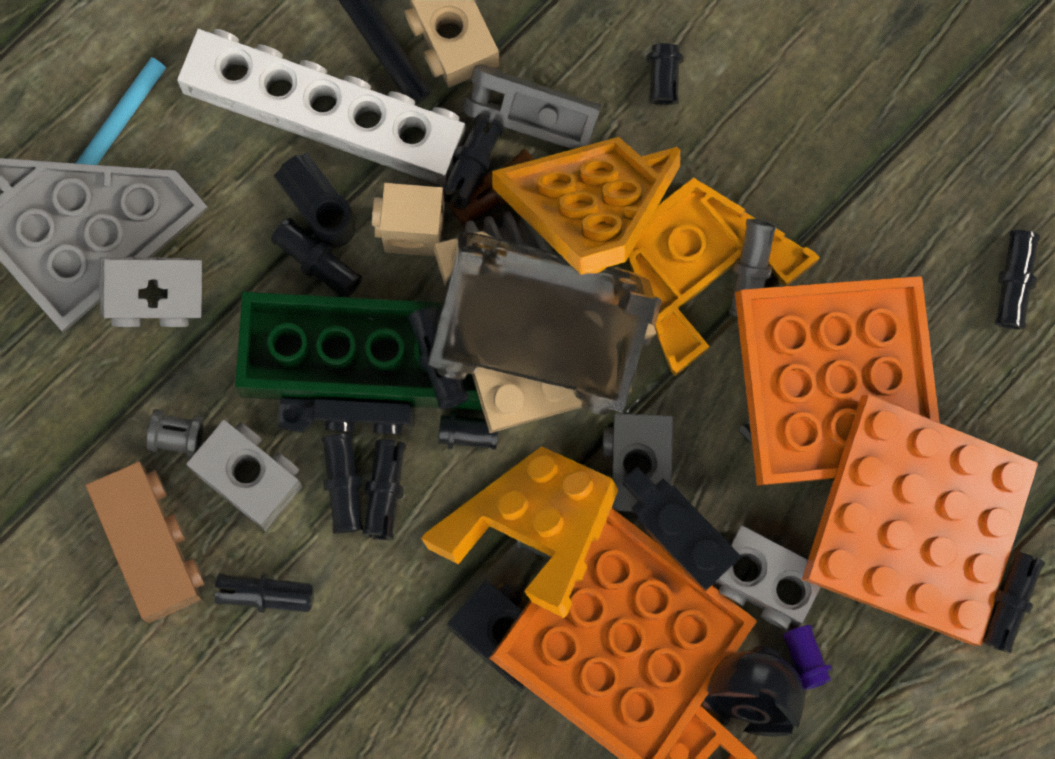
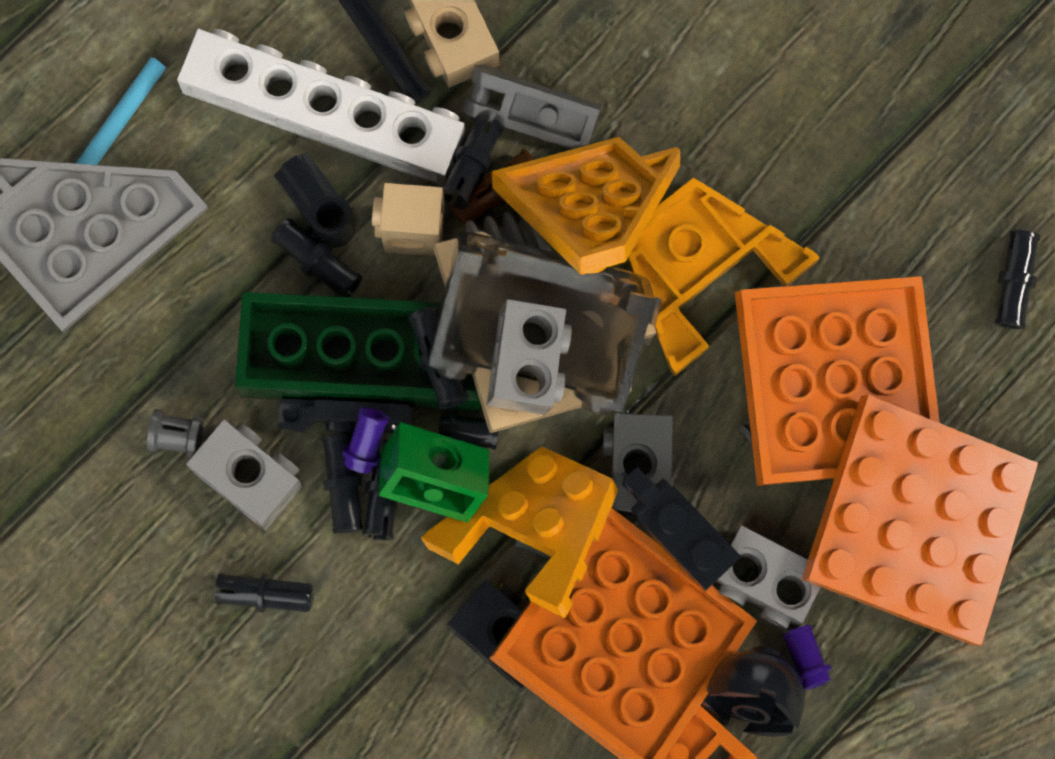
(146, 541): medium nougat brick -> none
(176, 276): light grey brick -> none
(366, 439): none -> dark purple pin
(434, 472): none -> green brick
(516, 354): none -> light grey brick
(664, 73): black pin -> none
(753, 264): dark grey pin -> none
(1013, 602): black pin -> none

